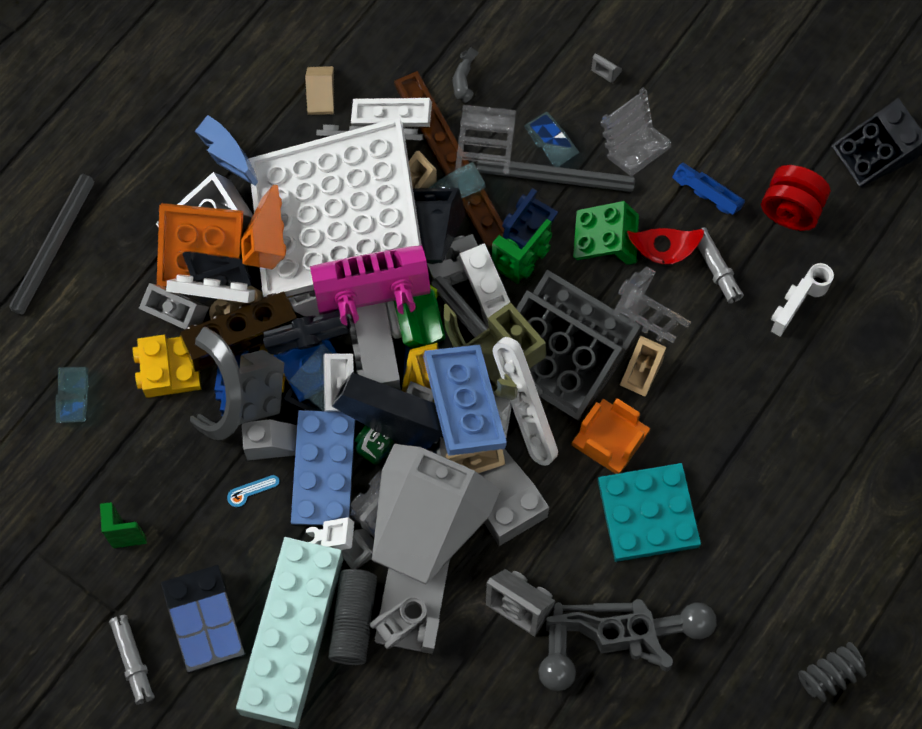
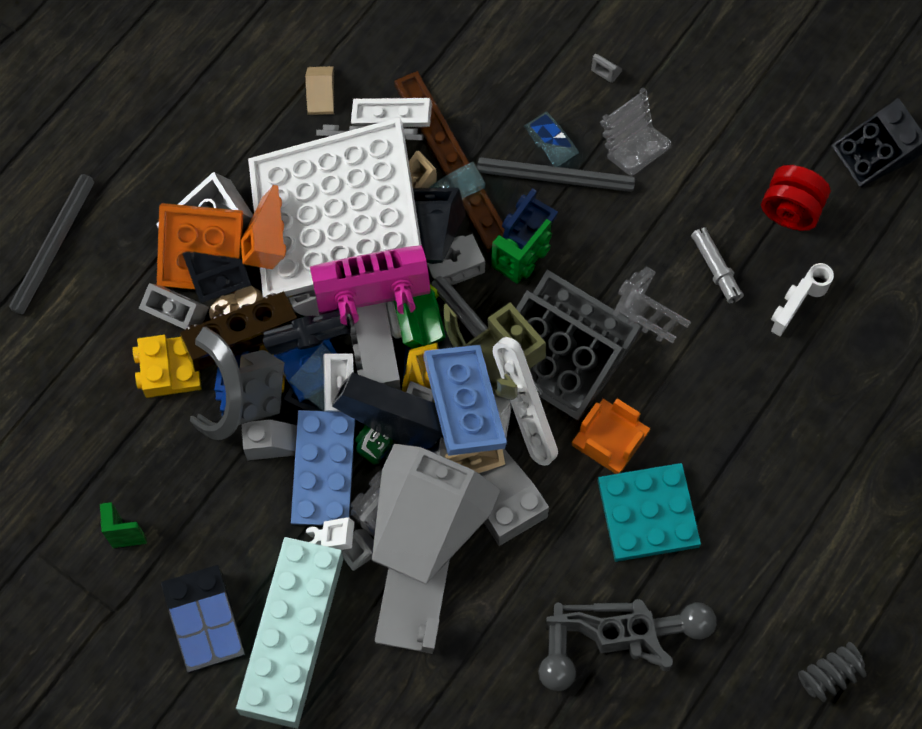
(72, 394): clear light blue slope -> none
(135, 670): light grey pin -> none
(211, 288): white plate -> none
(225, 149): medium blue slope -> none
(238, 496): dark azure sticker -> none
(354, 610): dark grey piece -> none
(398, 621): light grey piece -> none
(459, 79): dark grey arm -> none
(484, 280): white plate -> none
(486, 120): clear plate -> none
(518, 600): light grey slope -> none
(604, 232): green bracket -> none
(643, 366): tan slope -> none
(681, 244): red piece -> none
(709, 189): blue hinge -> none

